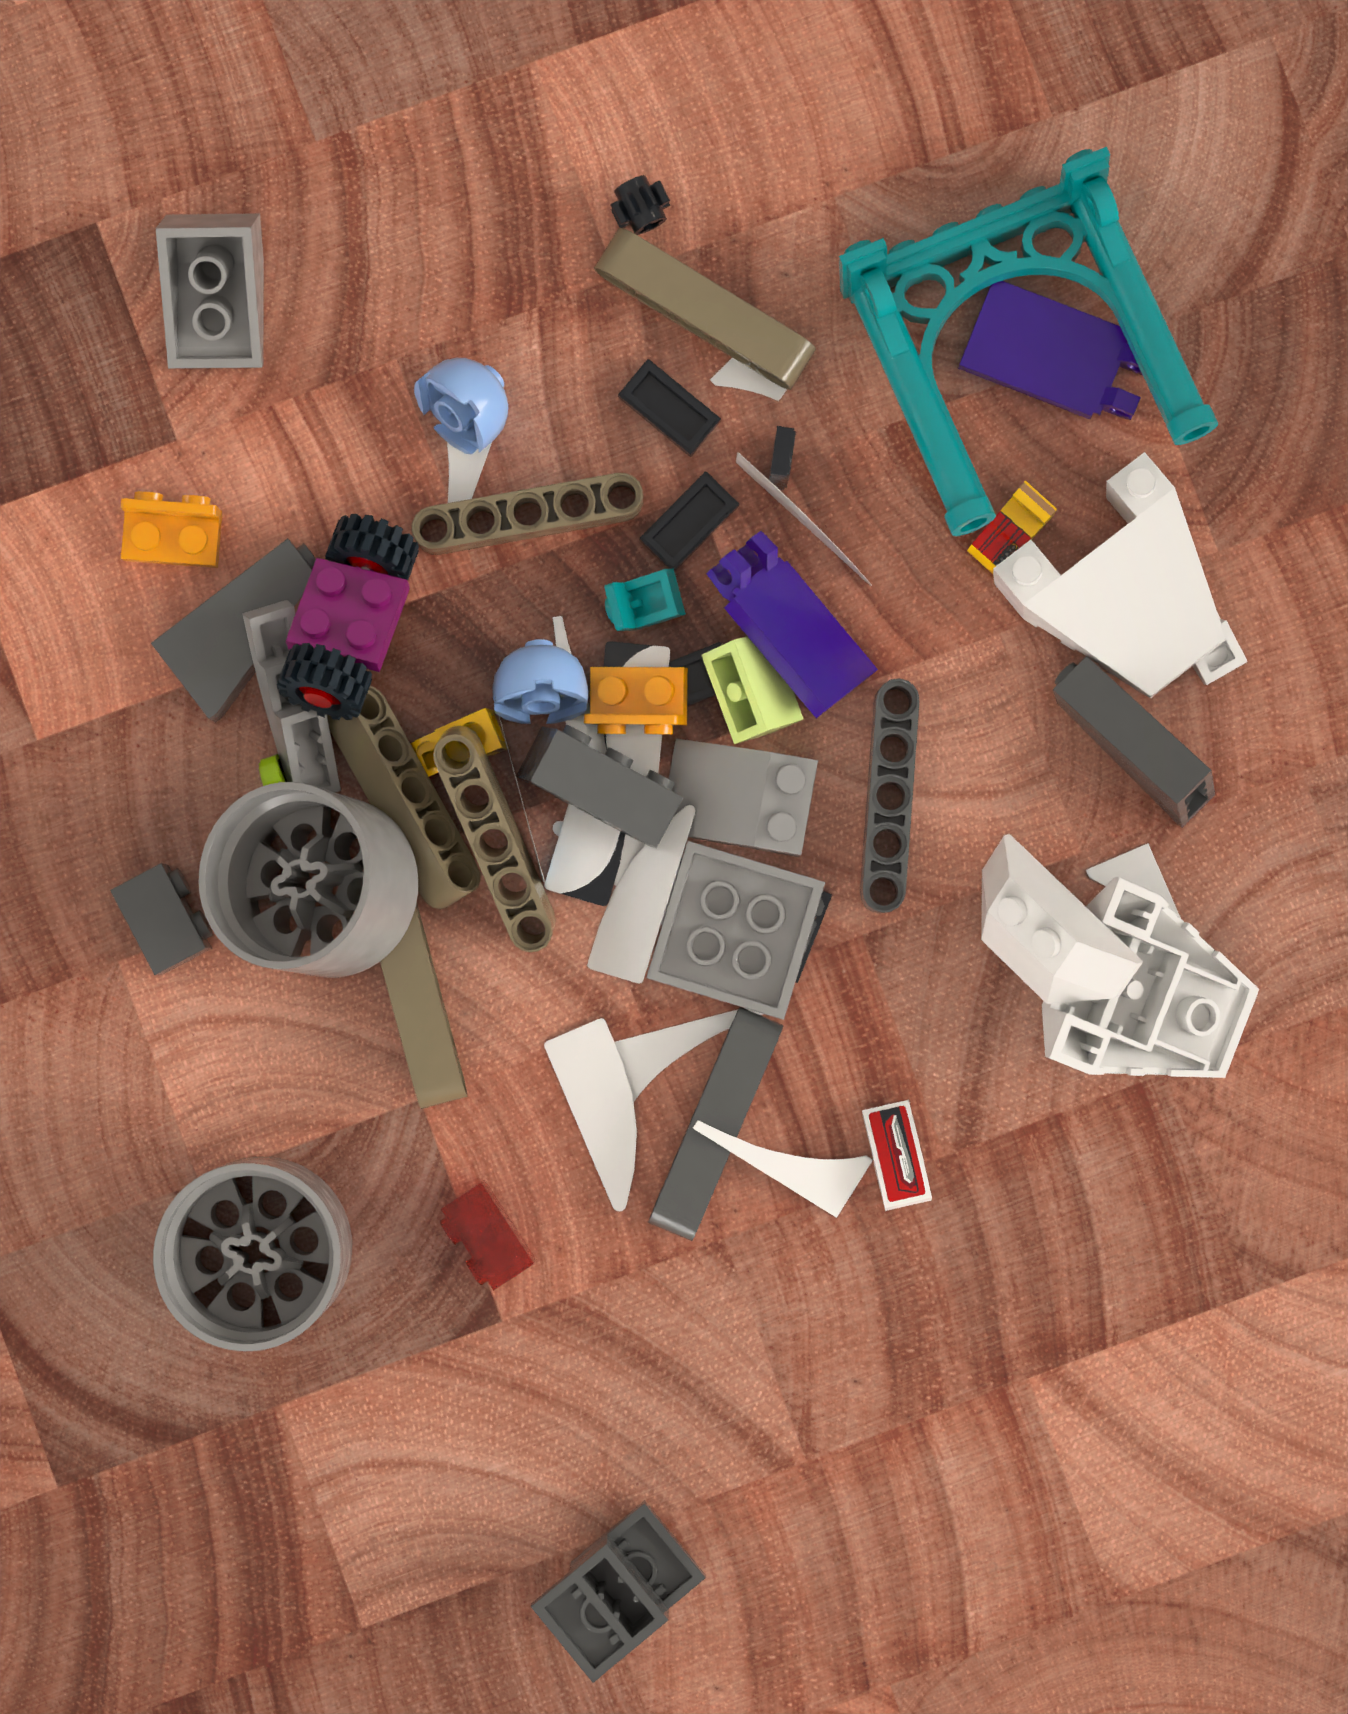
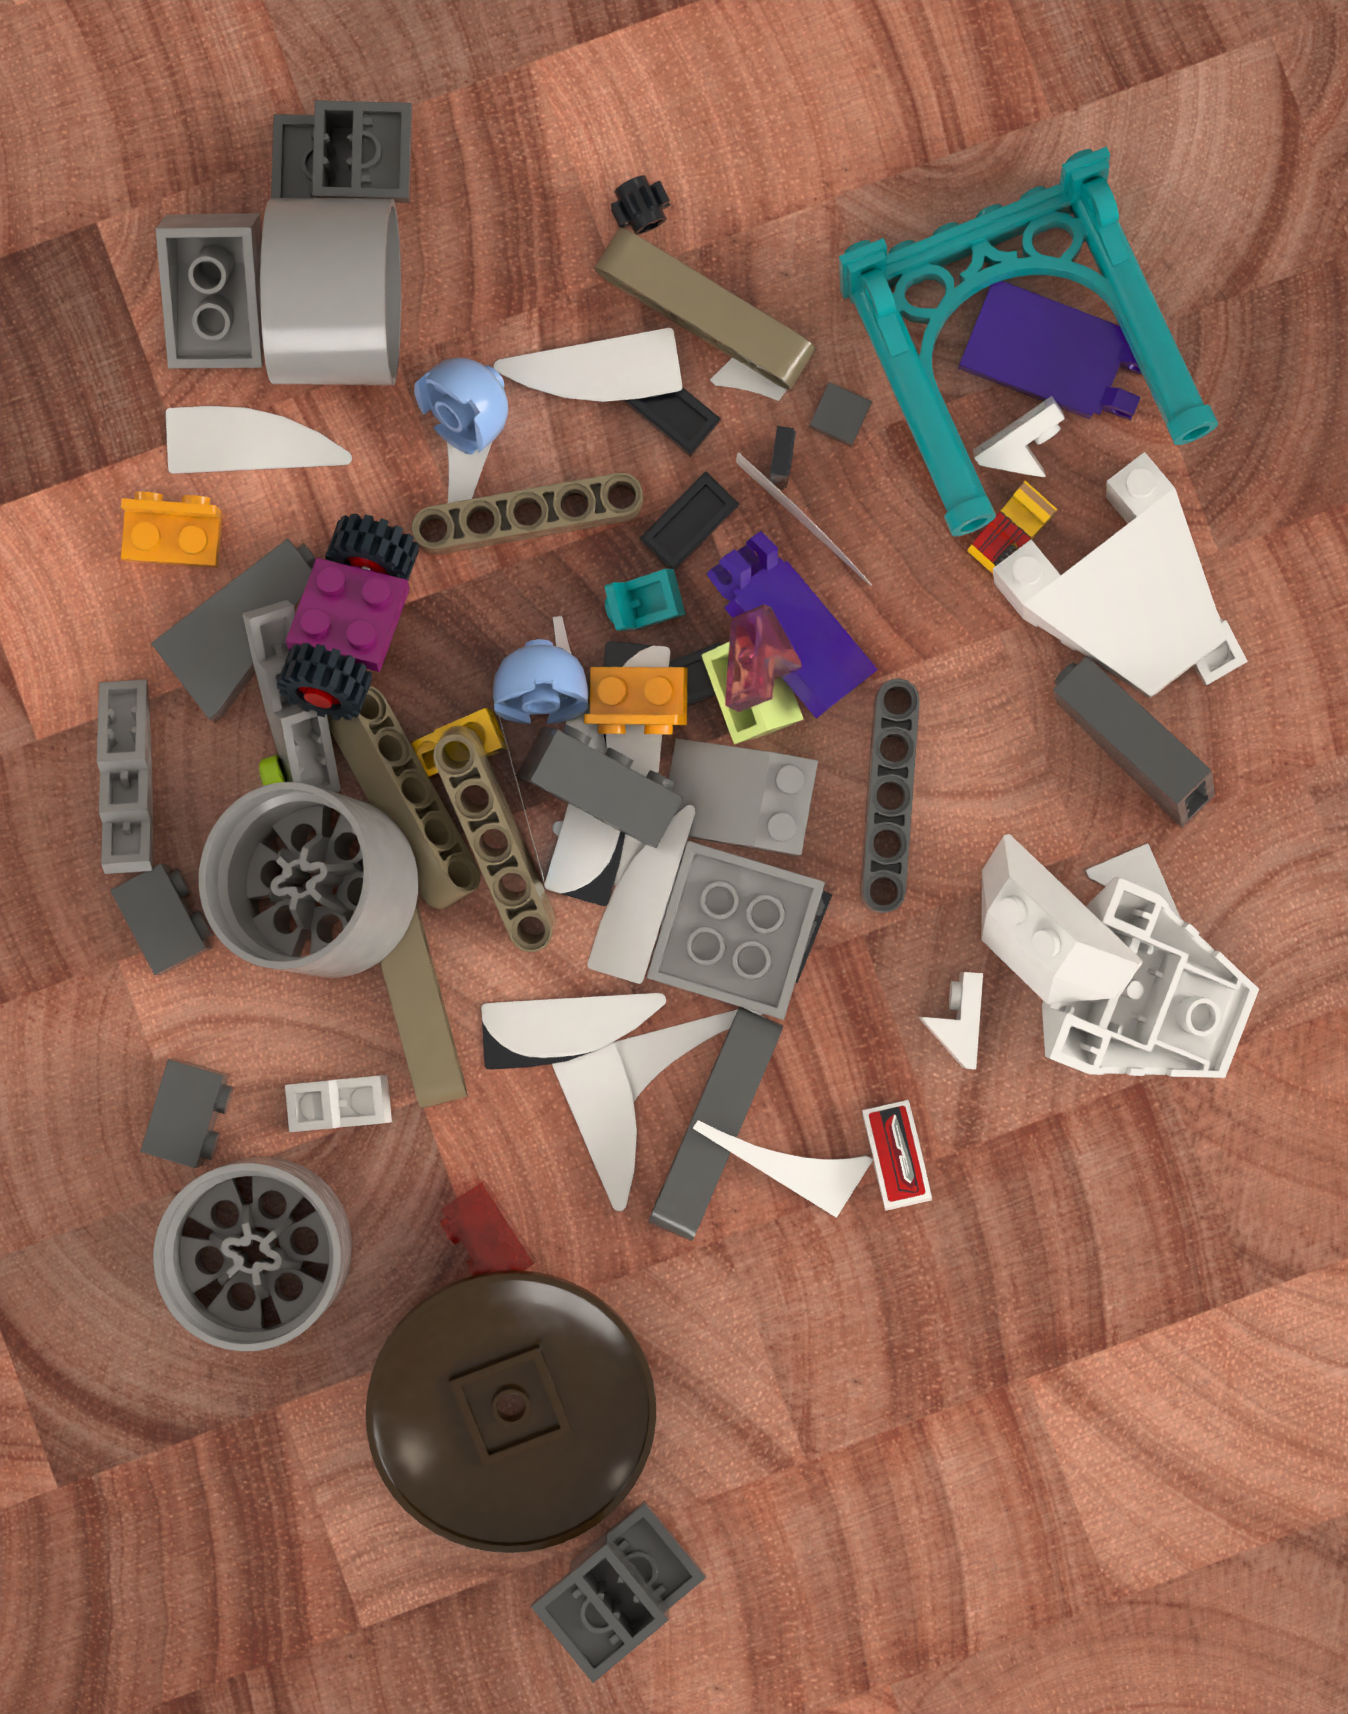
(125, 776): none -> light grey slope
(187, 1113): none -> dark grey brick
(243, 440): none -> white sticker
(331, 291): none -> light grey wheel
(338, 1103): none -> white slope
(344, 151): none -> dark grey bracket
(521, 1476): none -> dark brown dish
(559, 1029): none -> white sticker
(603, 369): none -> white sticker
(756, 658): none -> clear pink slope
(840, 414): none -> dark grey tile
(961, 1034): none -> white slope
(1009, 447): none -> white slope

